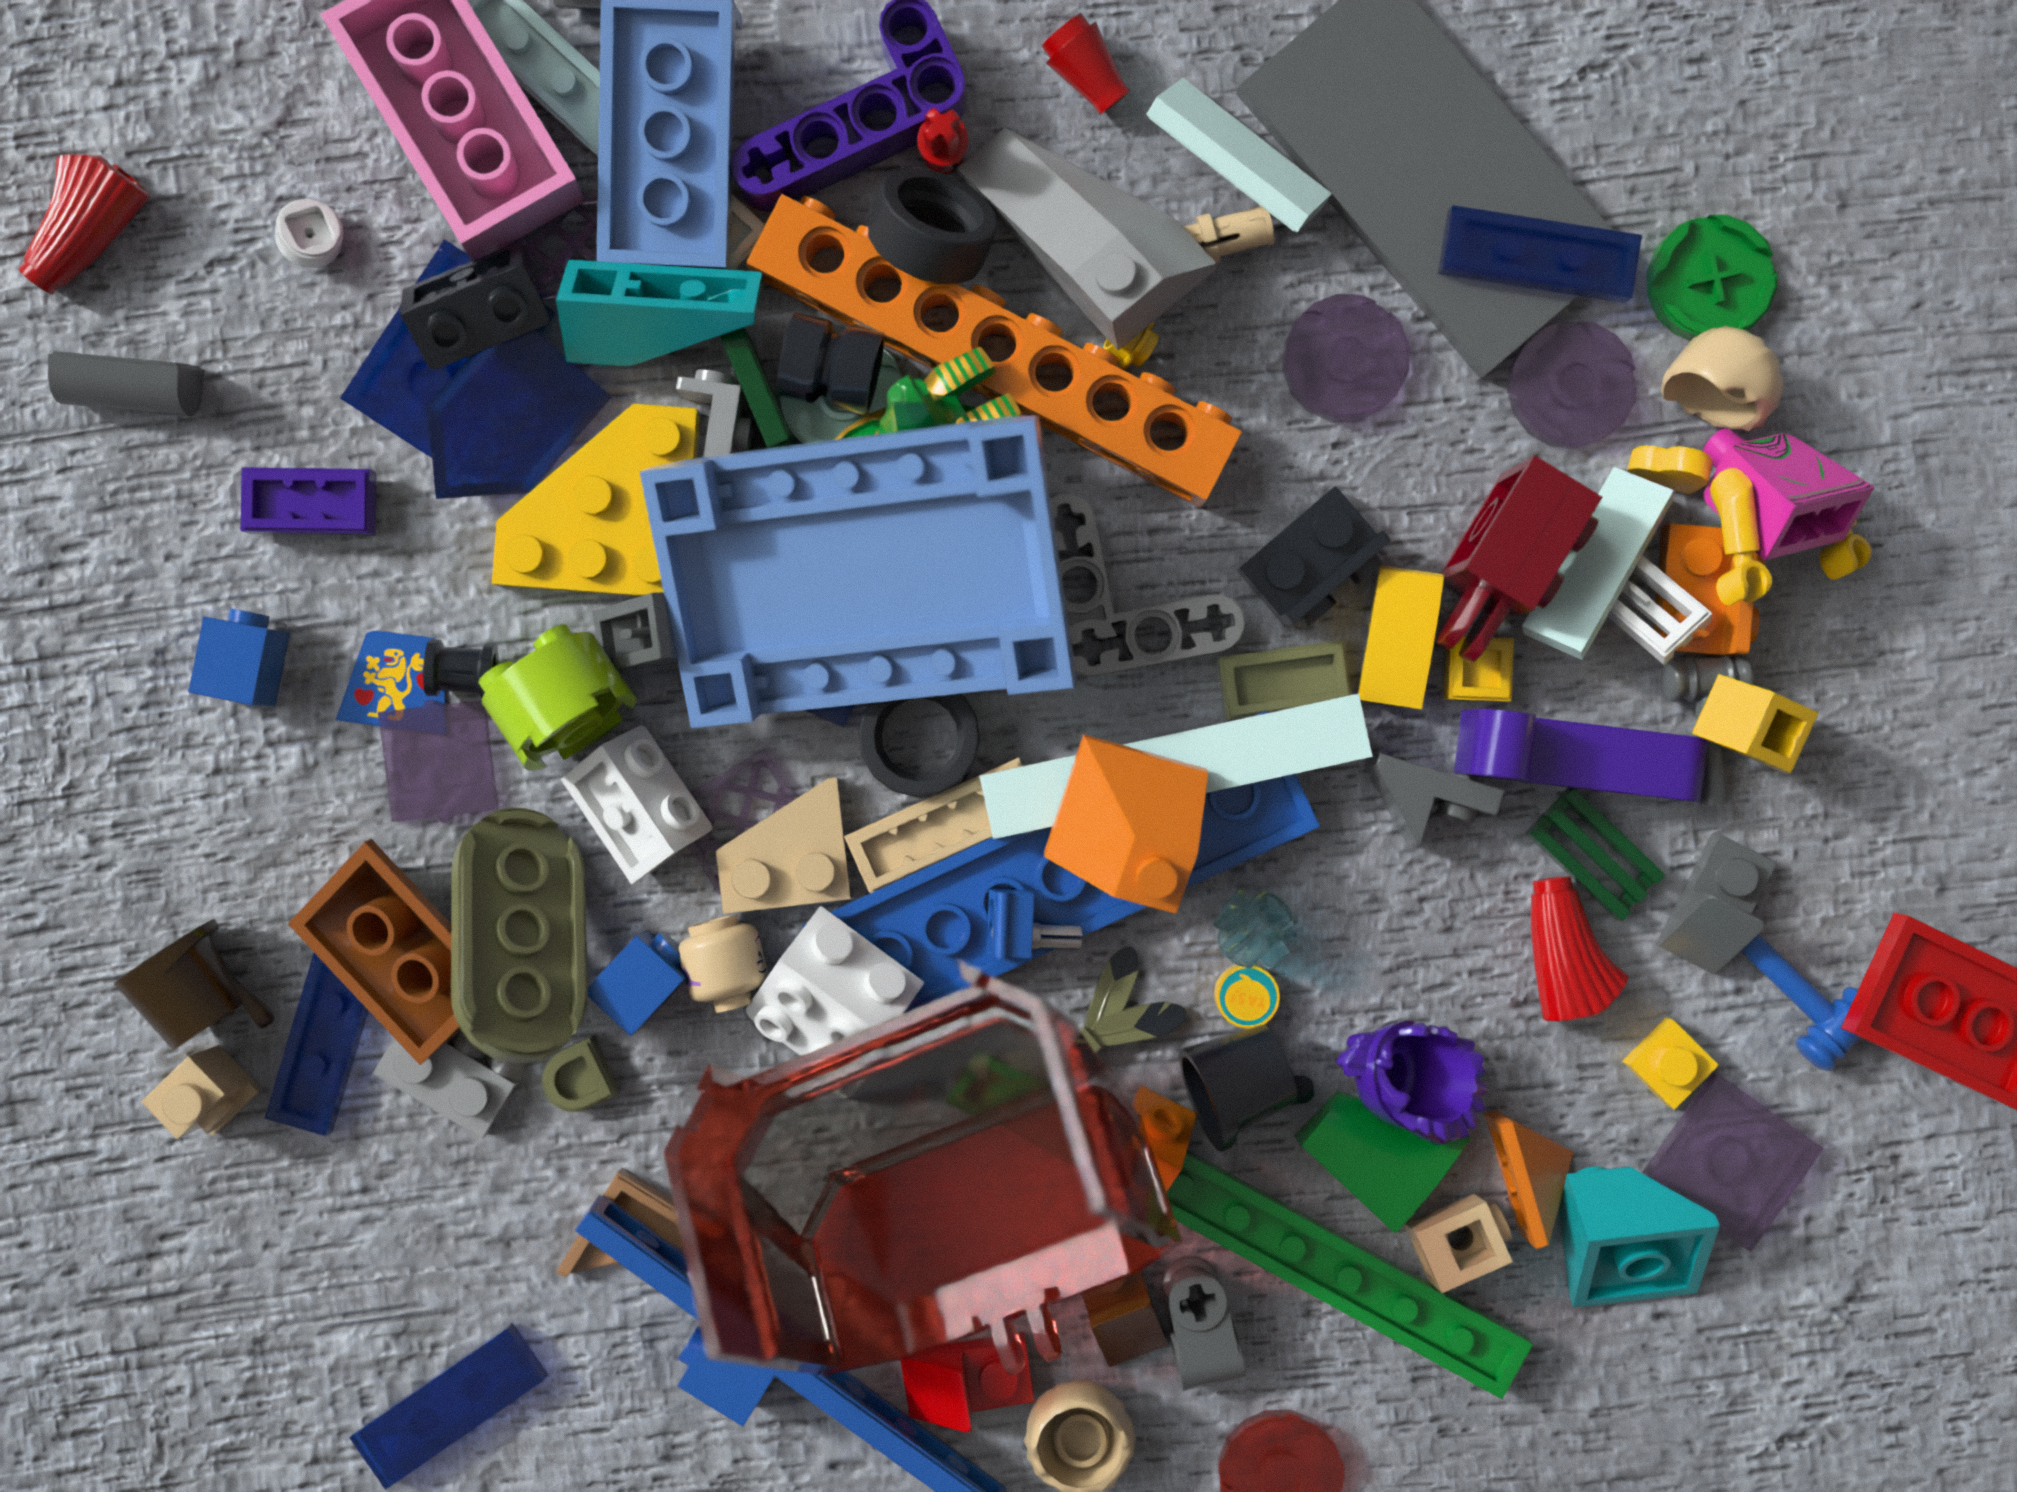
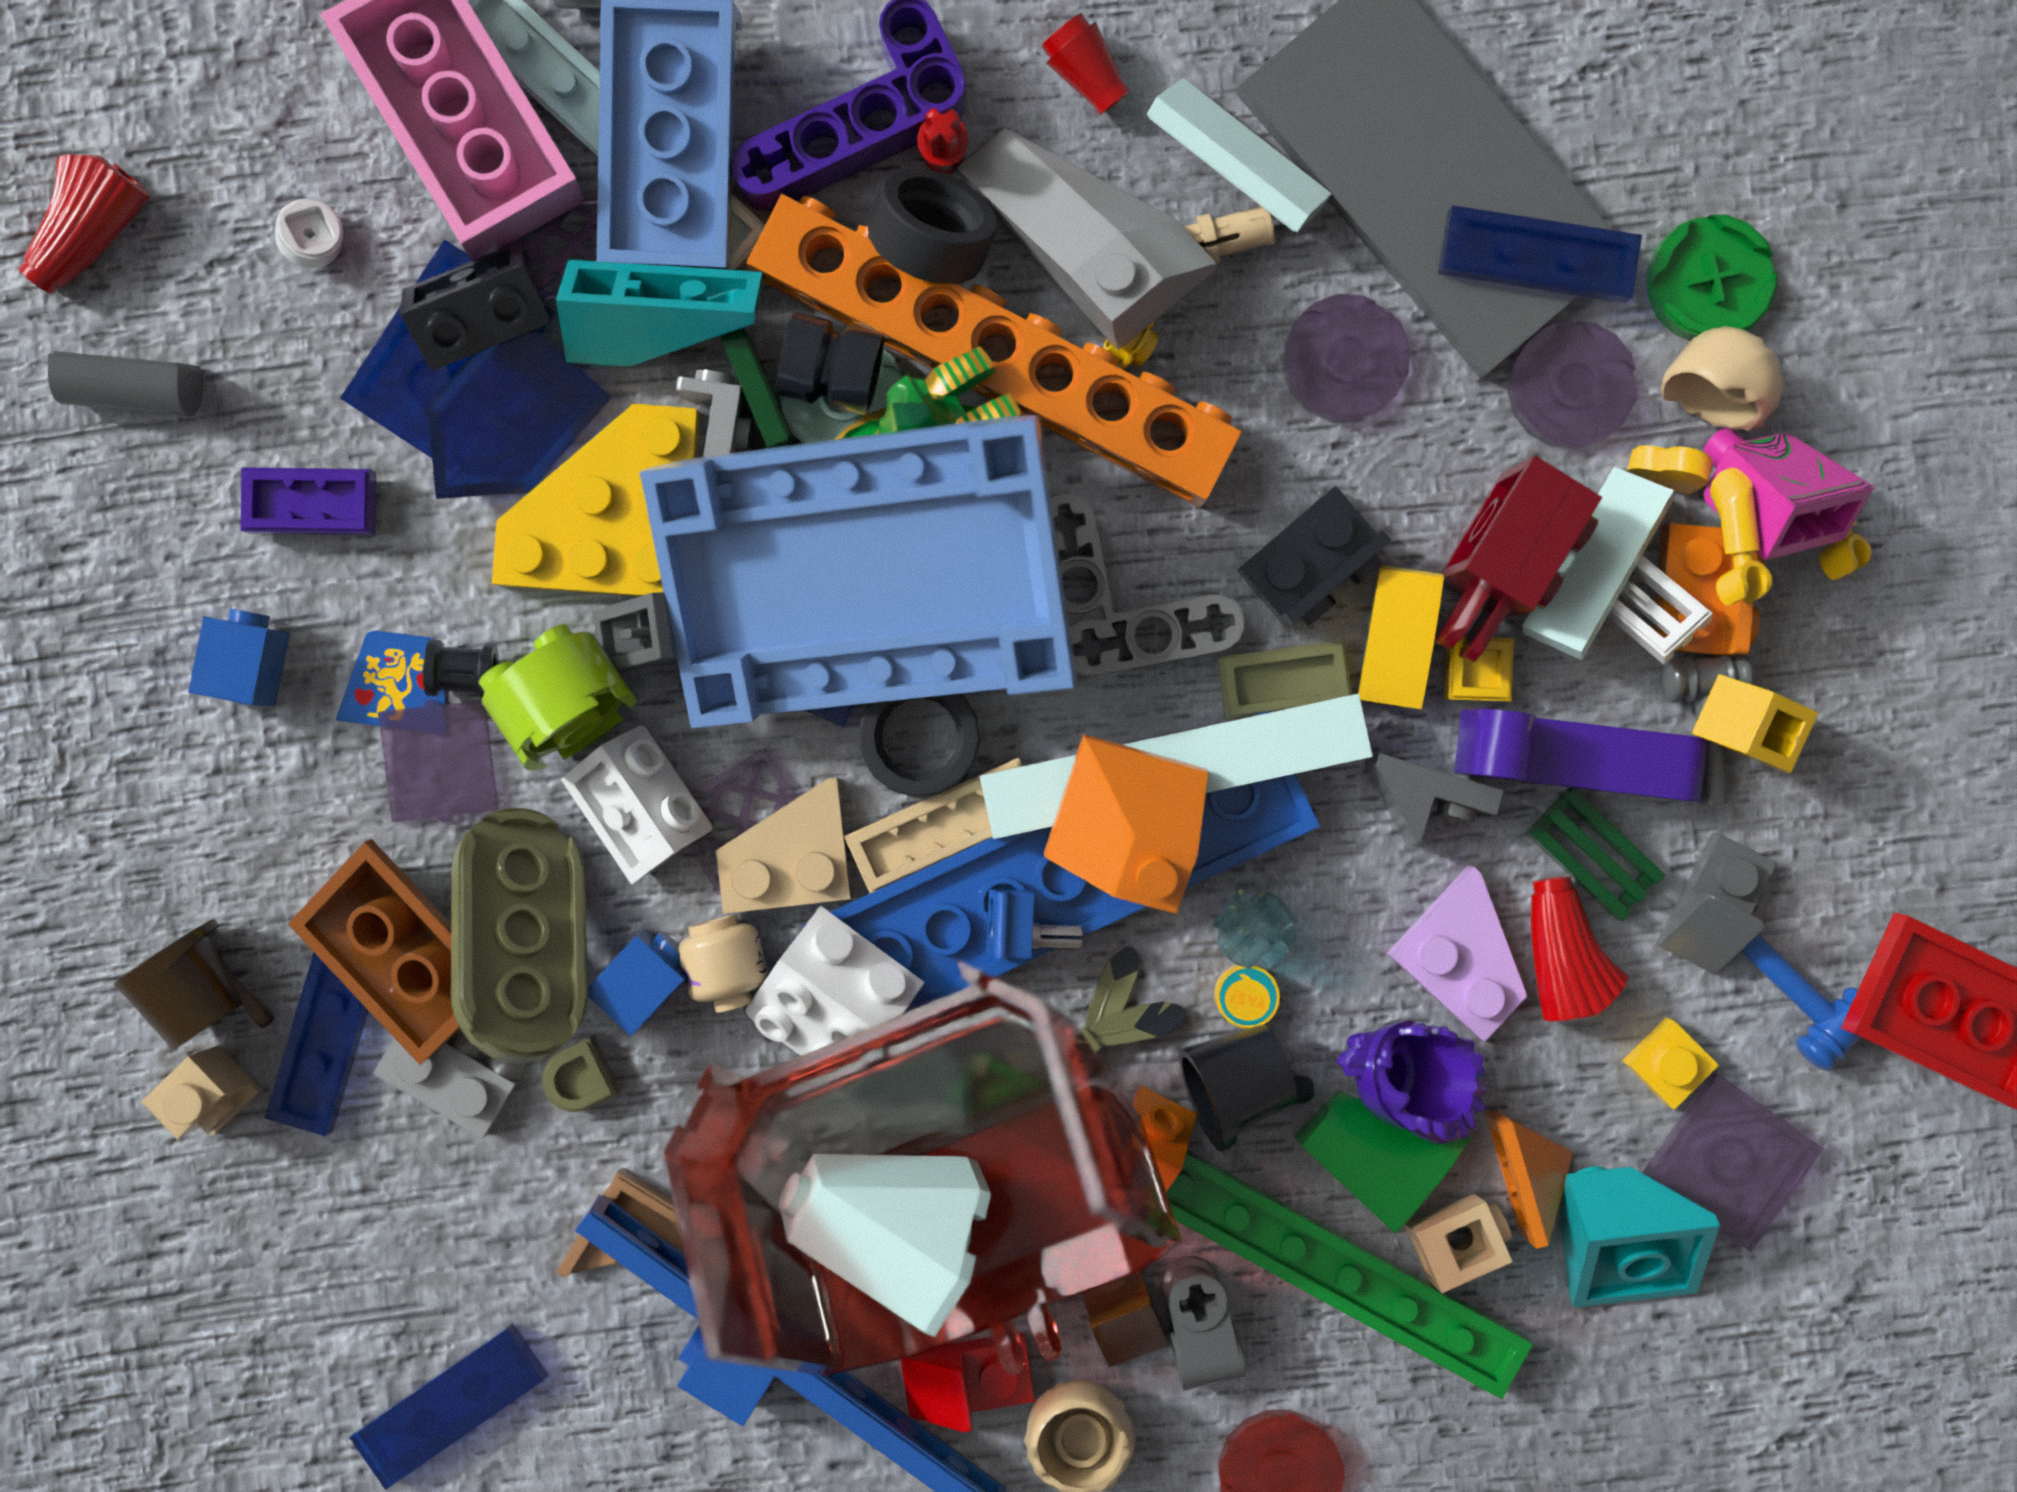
(891, 1226): none -> light aqua slope
(1463, 956): none -> lavender wing

